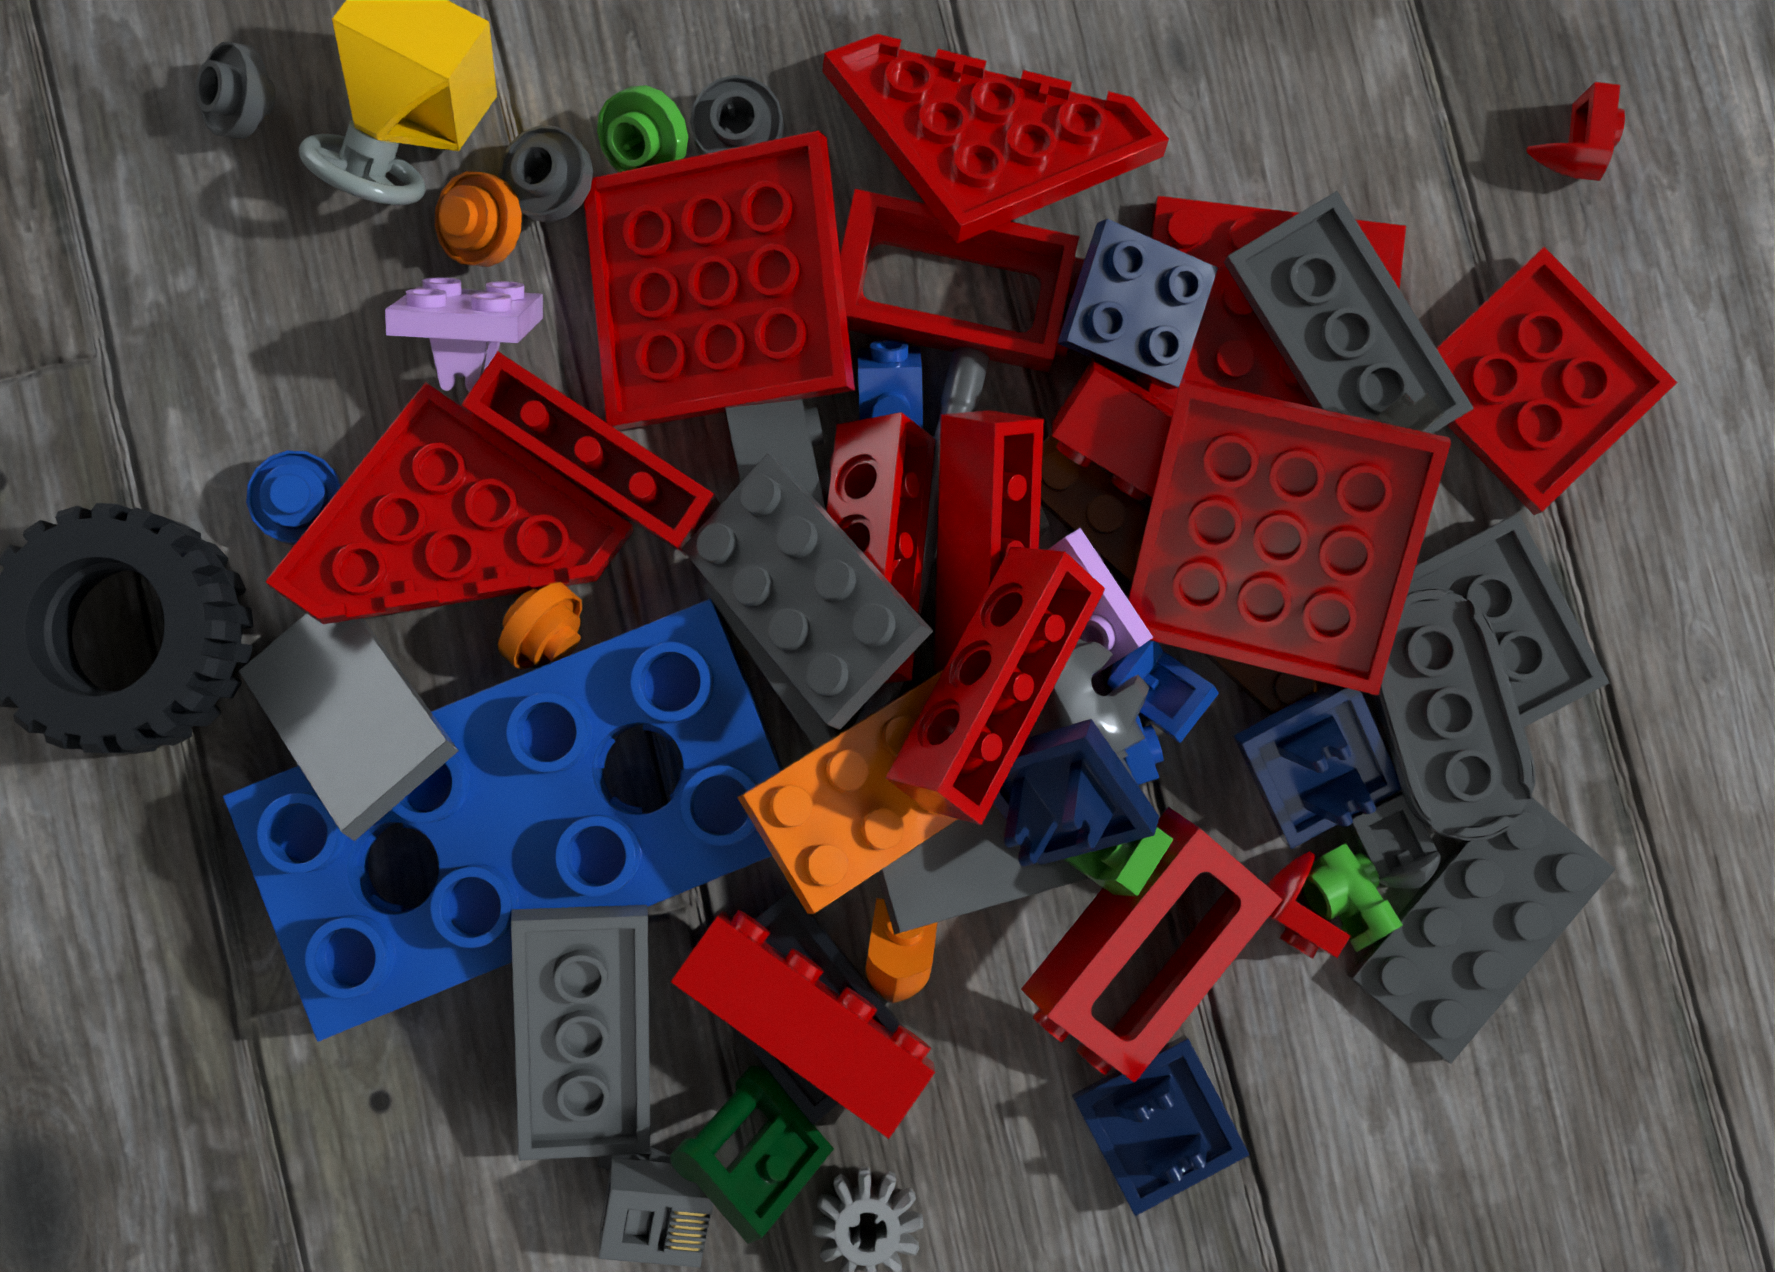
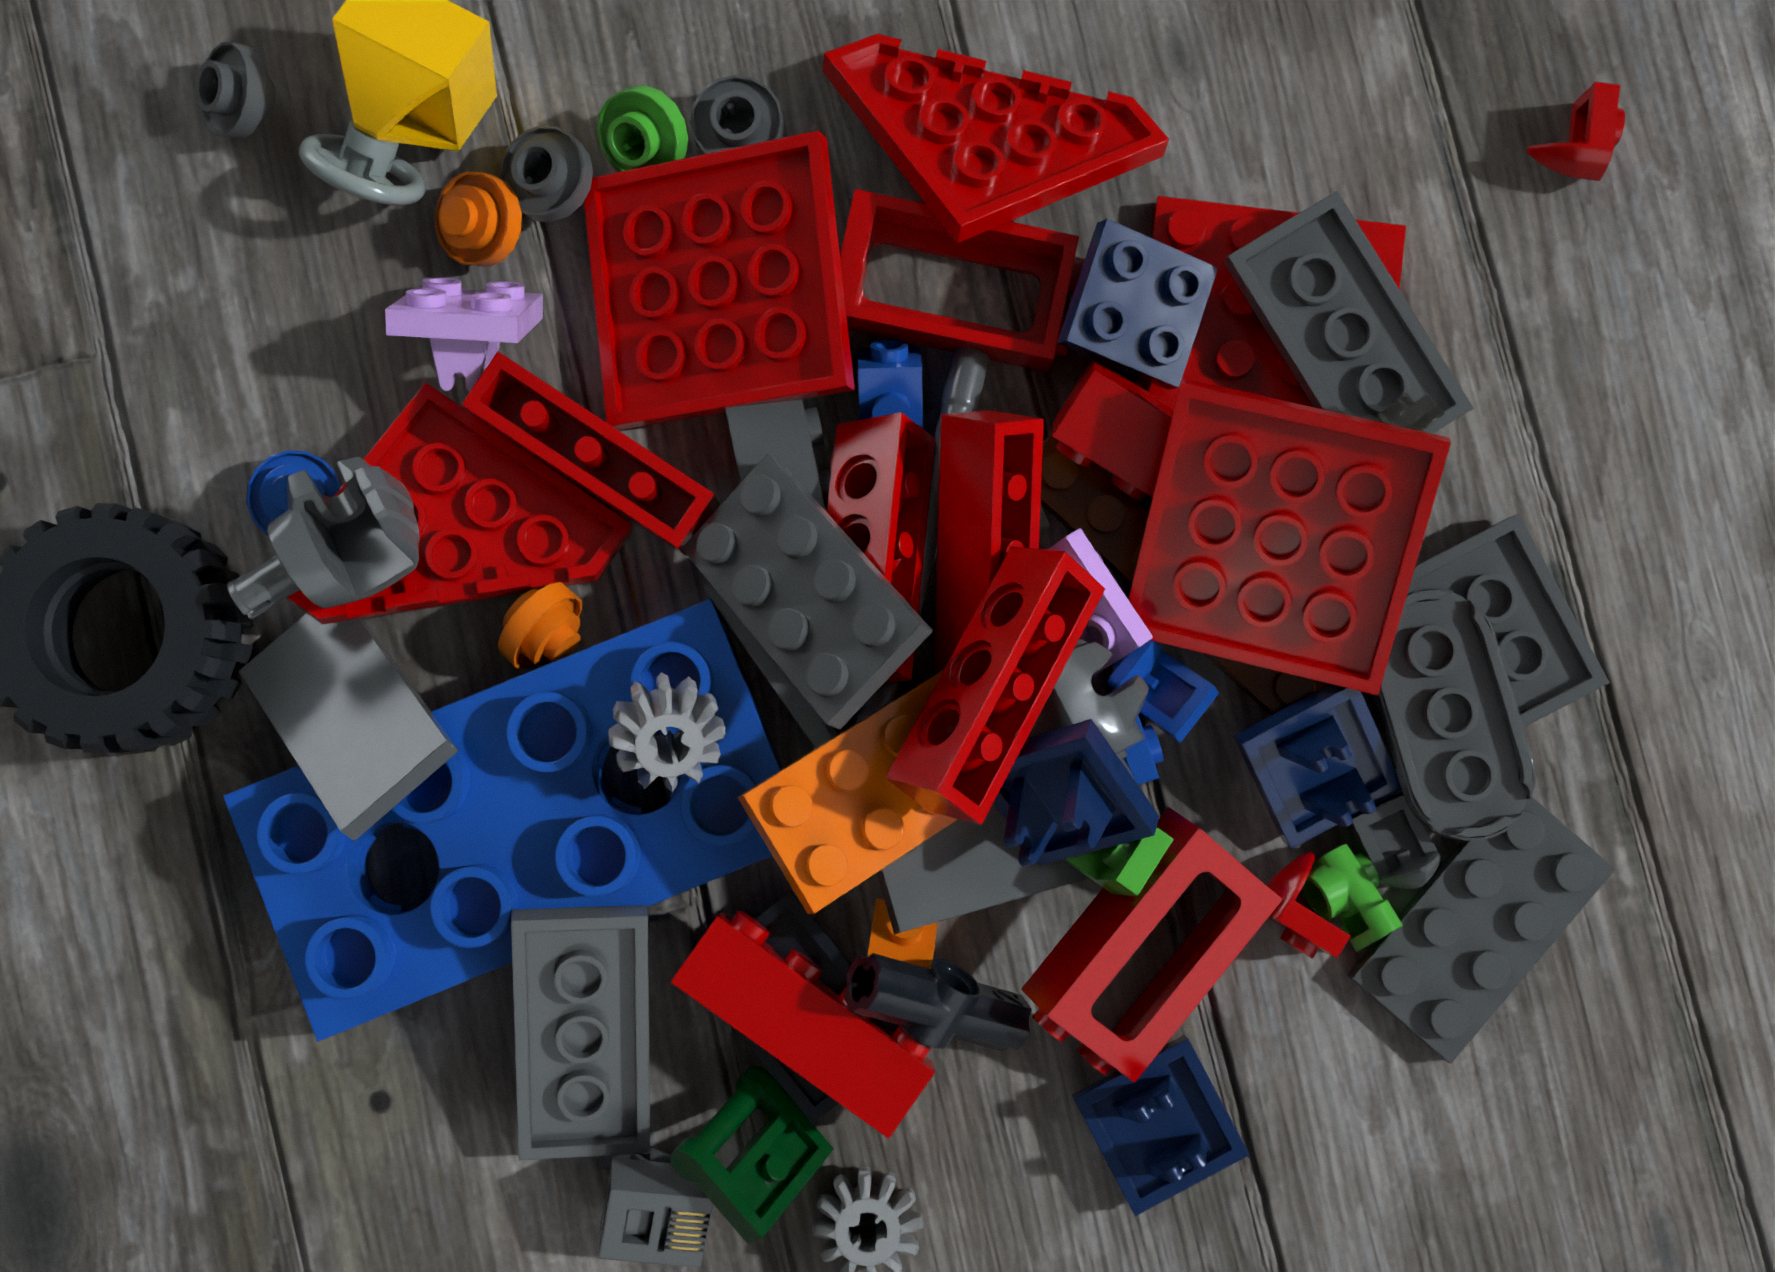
(335, 545): none -> dark grey piece
(672, 754): none -> light grey gear
(937, 1002): none -> black piece
(1547, 380): red plate -> none

